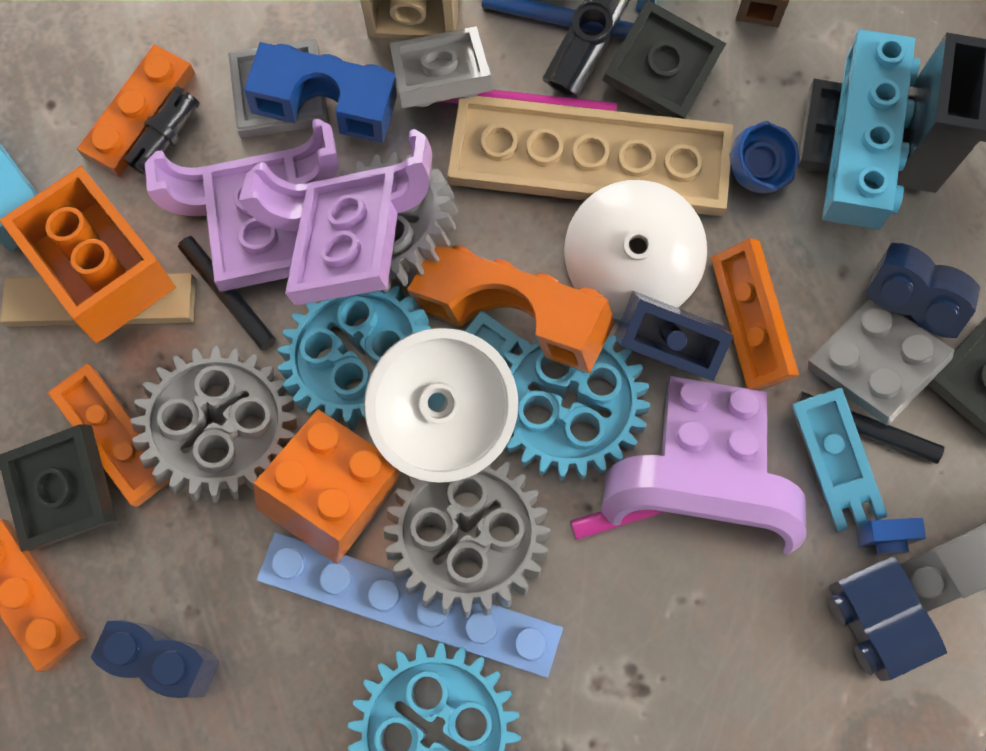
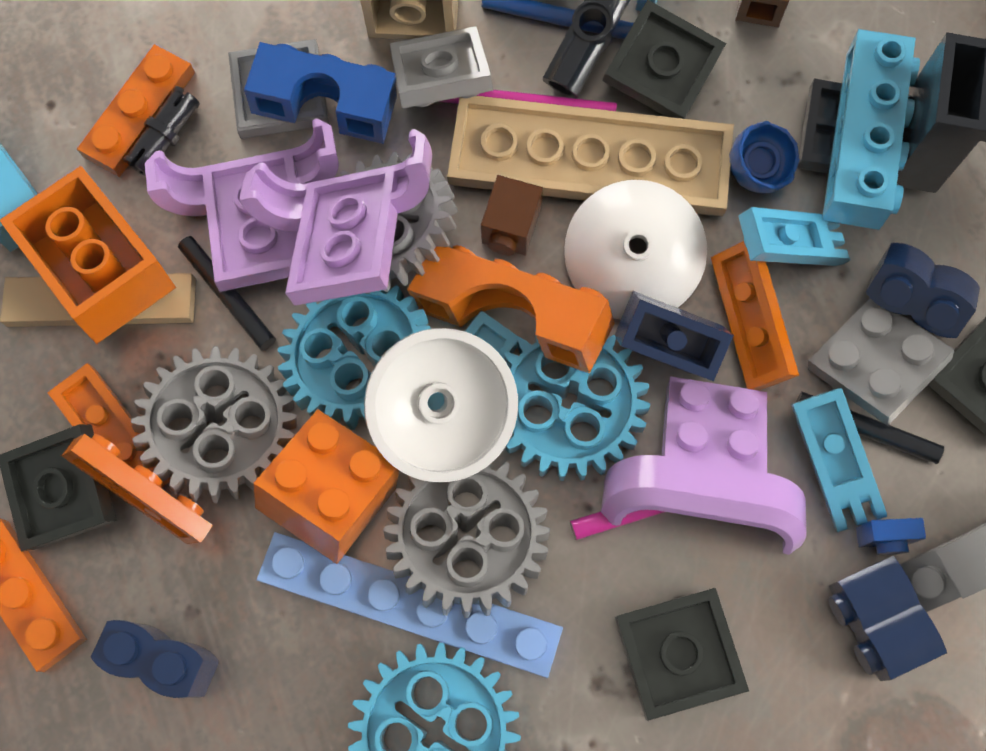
(138, 488): none -> orange plate
(511, 216): none -> reddish brown brick
(681, 654): none -> pearl dark grey plate
(792, 237): none -> medium azure hinge

